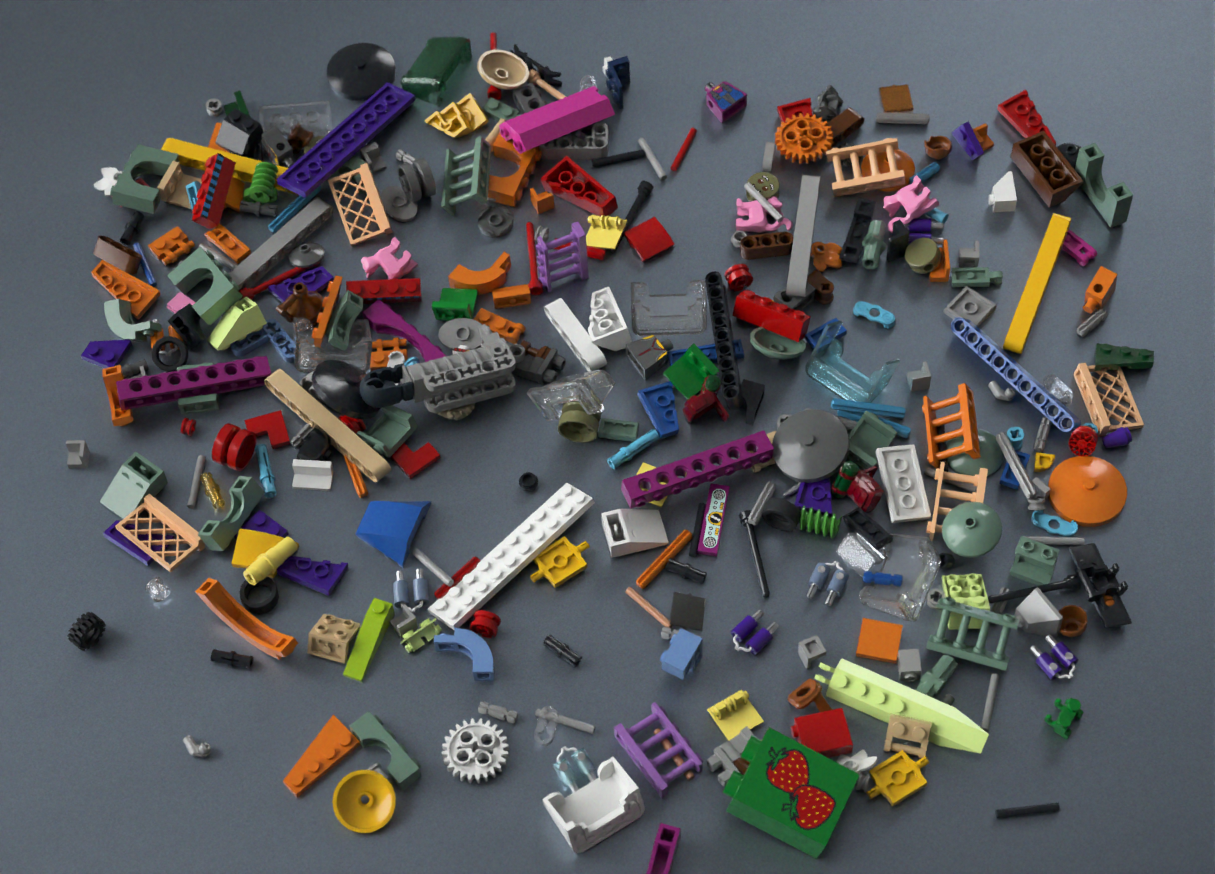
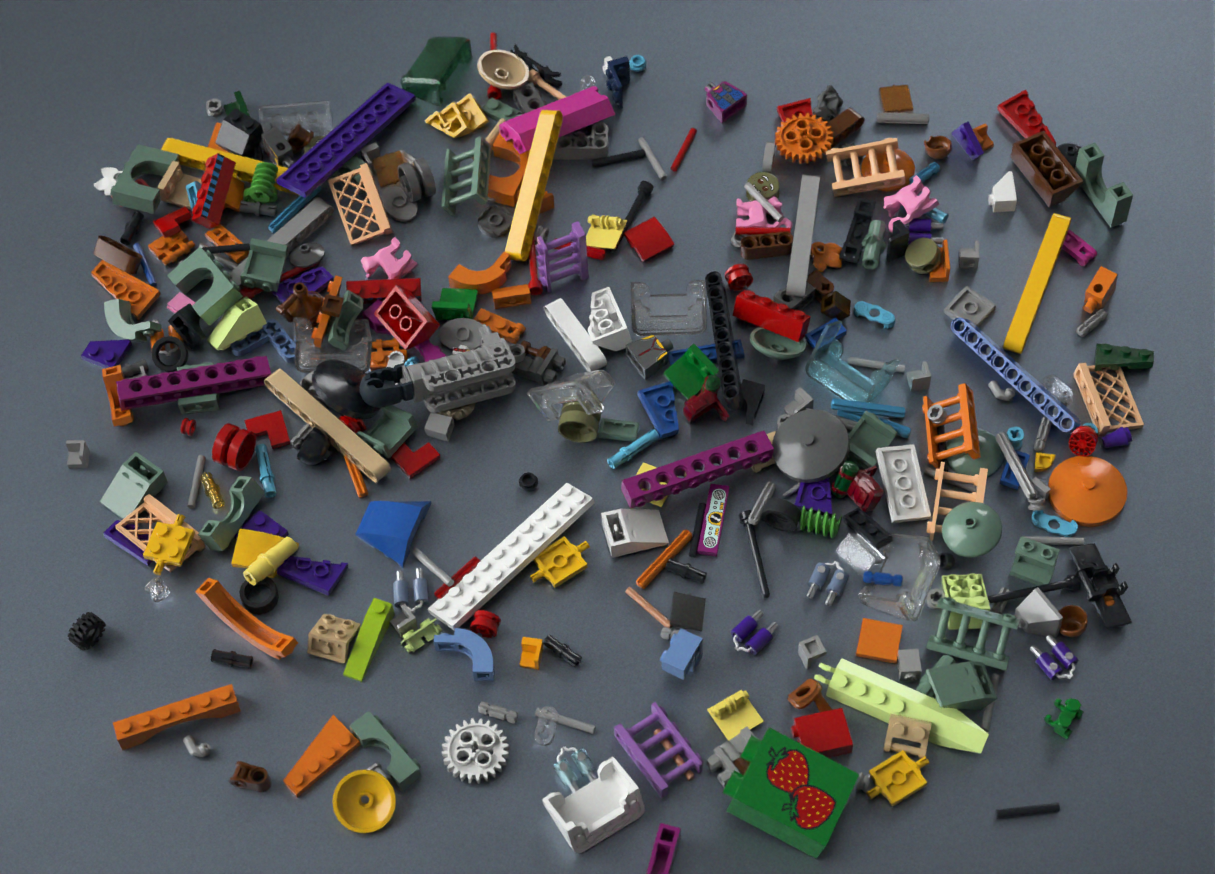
(141, 727): none -> orange arch
(168, 544): none -> yellow plate
(169, 223): none -> red tile
(228, 248): none -> black bar
(247, 775): none -> reddish brown piece
(264, 265): none -> sand green panel
(312, 475): white panel -> none
(332, 305): none -> reddish brown plate
(360, 71): black dish -> none
(387, 168): none -> clear orange piece
(406, 318): none -> red slope
(439, 426): none -> light grey panel
(531, 653): none -> light orange panel
(534, 184): none -> yellow beam
(579, 188): red wedge -> none
(637, 63): none -> medium azure plate
(759, 230): none -> red bar
(801, 401): none -> light grey panel
(835, 306): none -> dark brown brick
(858, 762): white plate -> none
(872, 364): none -> light grey bar
(932, 414): none -> light grey bush
(962, 685): none -> sand green slope
(975, 277): sand green plate -> none

